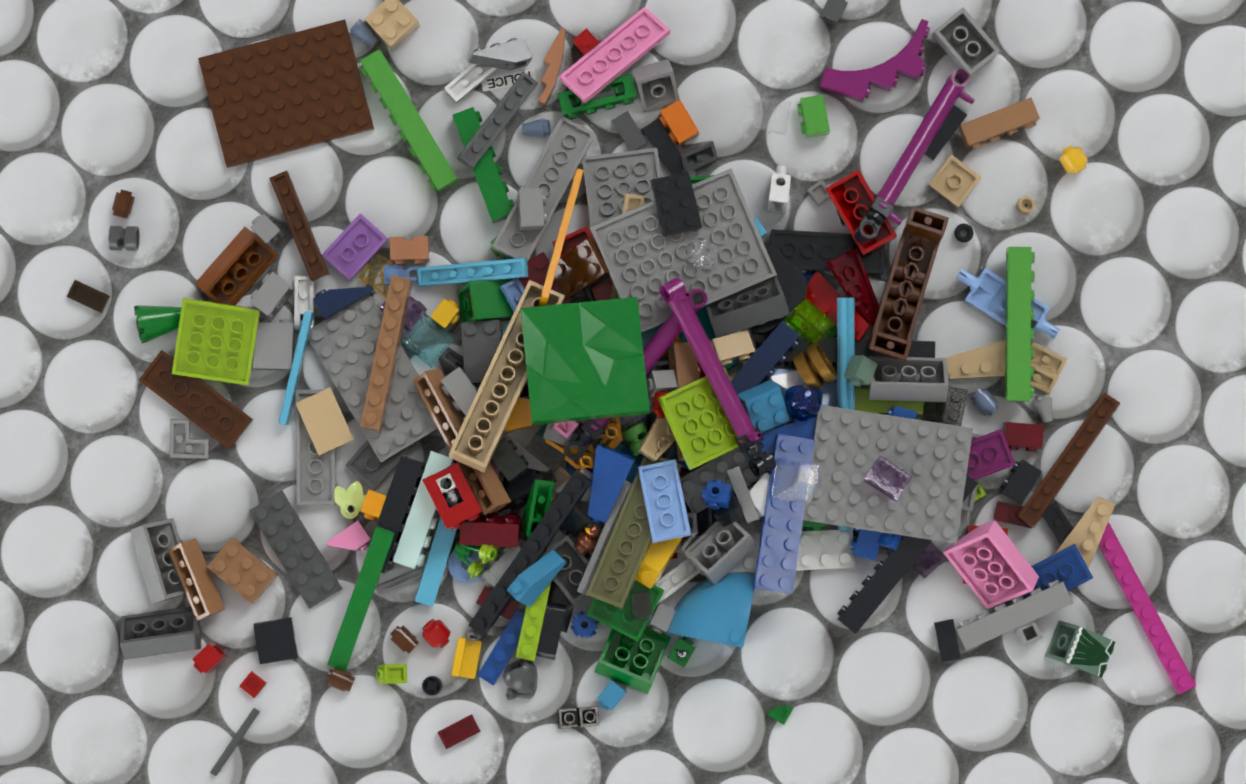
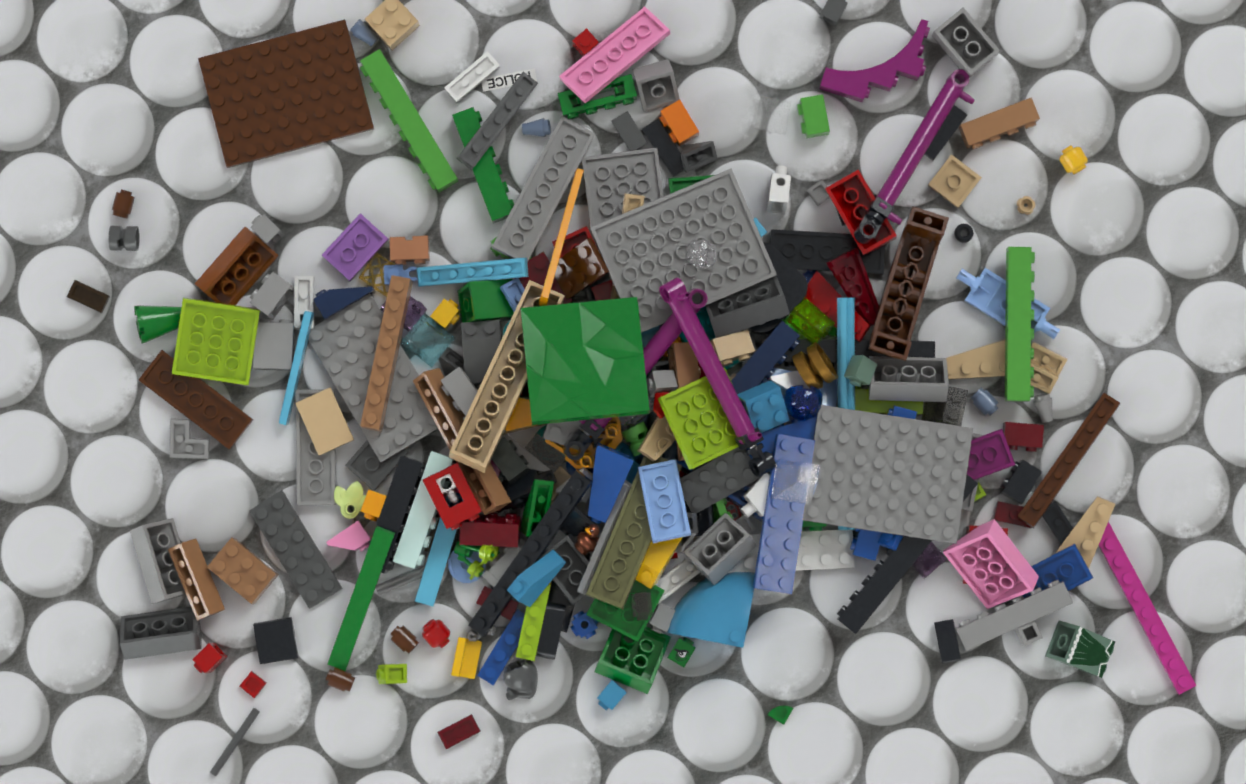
(299, 226): reddish brown tile -> none
(432, 685): black wheel -> none
(505, 56): slope -> none
(531, 209): light grey brick -> none
(554, 61): nougat slope -> none
(566, 428): bright pink tile -> none
(578, 717): black slope -> none
(676, 204): black plate -> none
(717, 494): blue brick -> none
(730, 515): black brick -> none
(743, 494): light grey sticker -> none
(887, 478): clear purple bracket -> none

